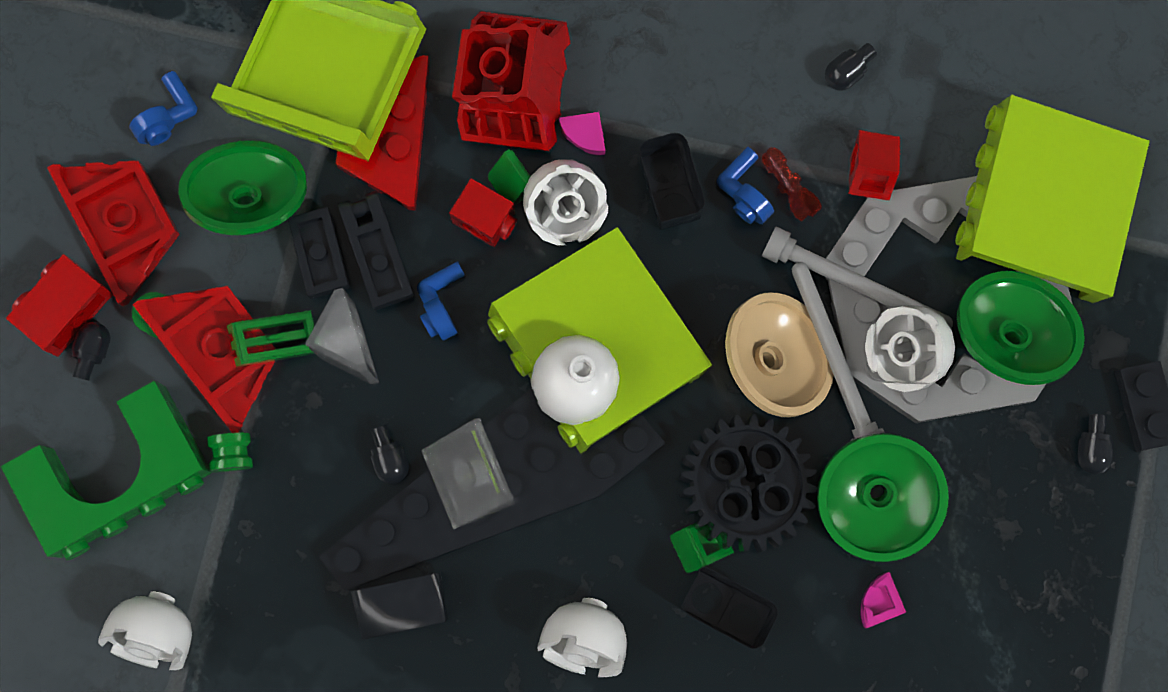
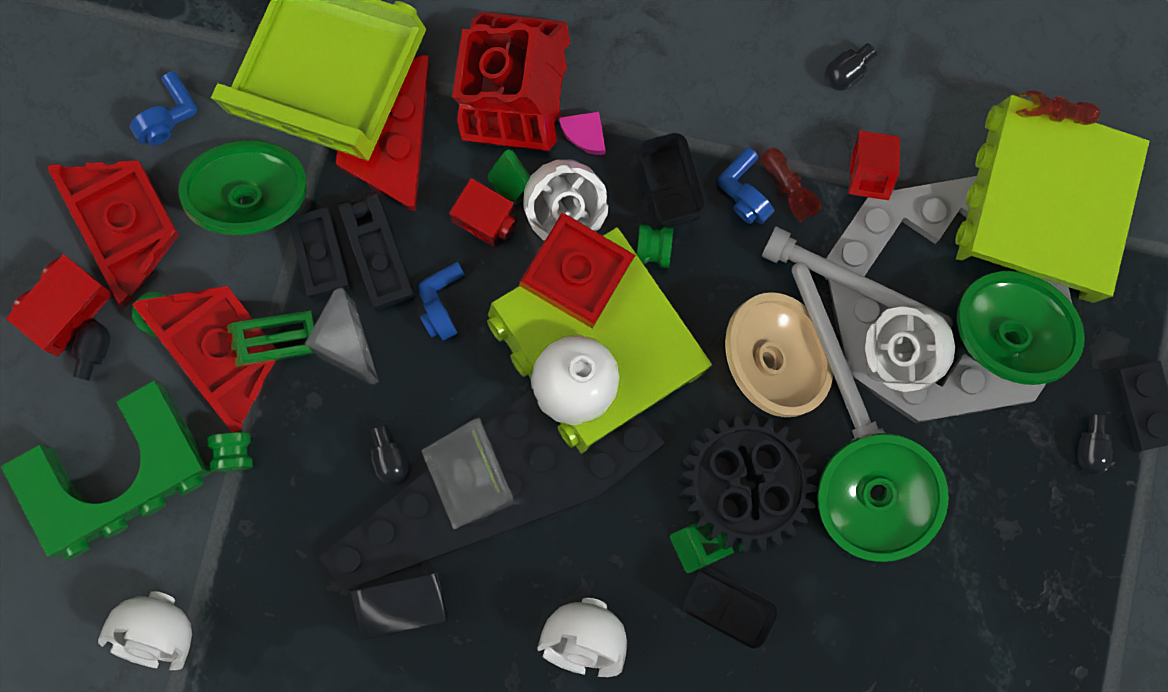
(576, 270): none -> red tile
(655, 245): none -> green wheel
(881, 601): dark pink tile -> none
(1060, 109): none -> clear red piece

